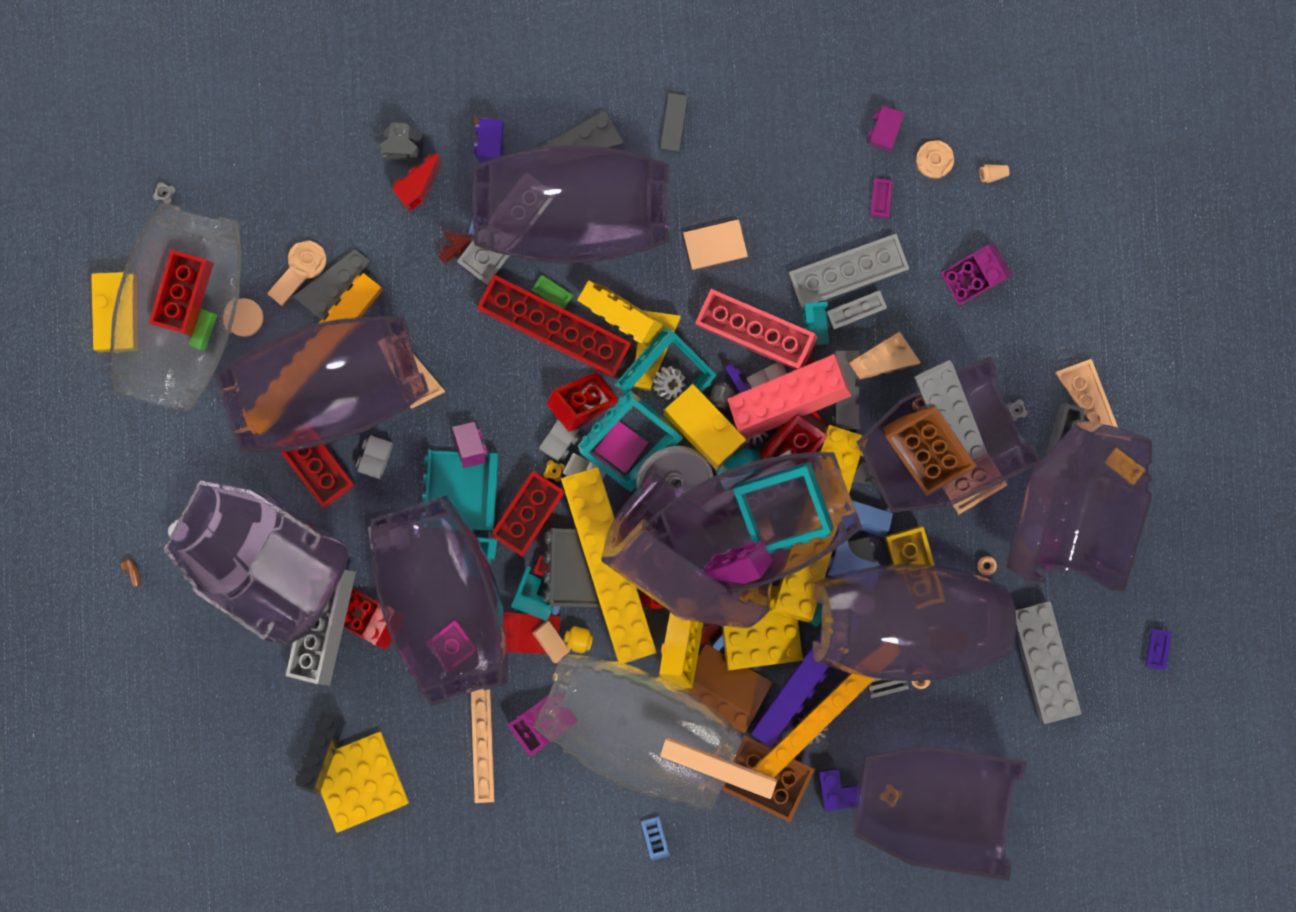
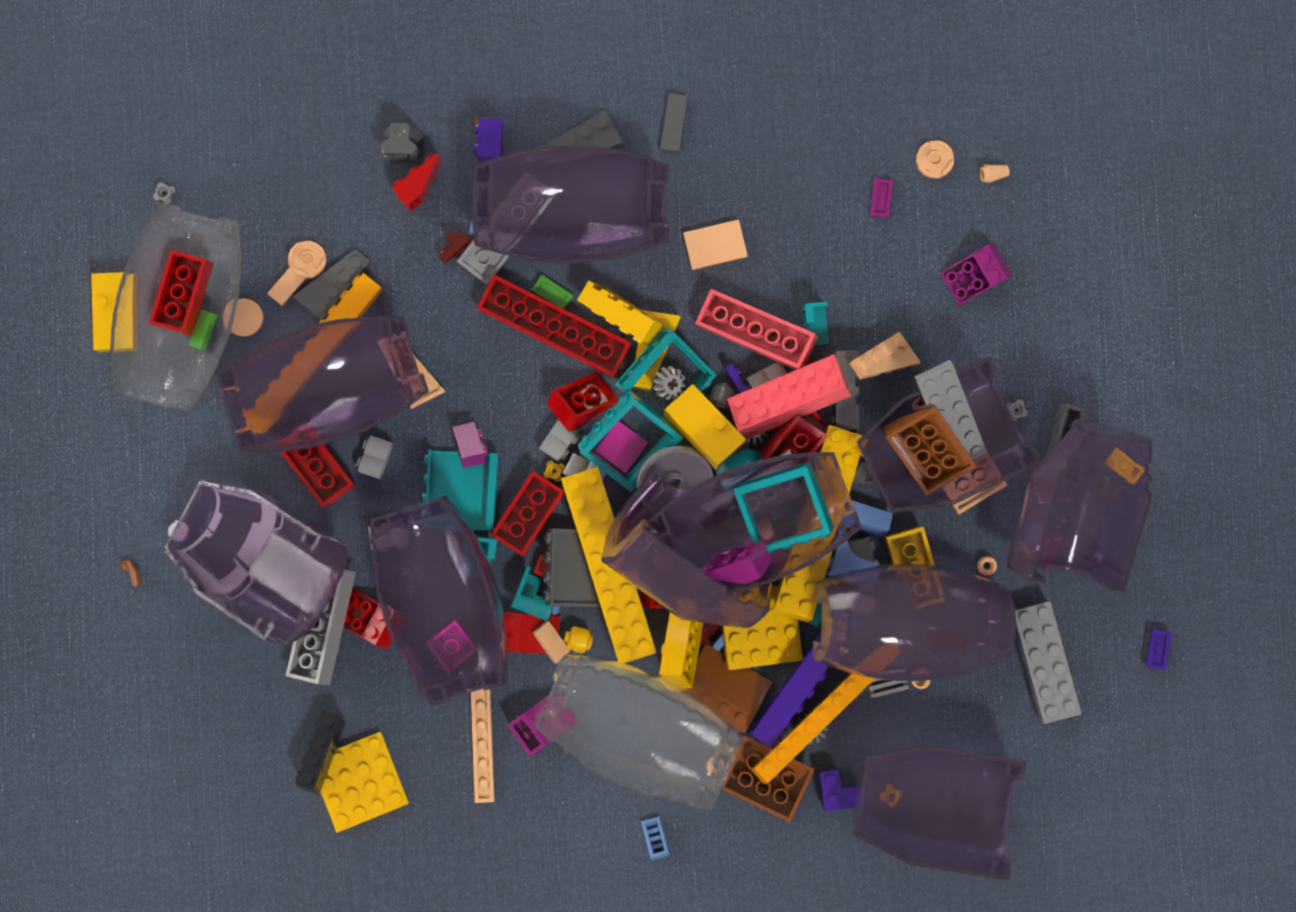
(718, 767): light nougat tile -> none
(849, 270): light grey plate -> none
(856, 310): light grey plate -> none
(886, 128): magenta brick -> none
(1087, 392): light nougat wing -> none

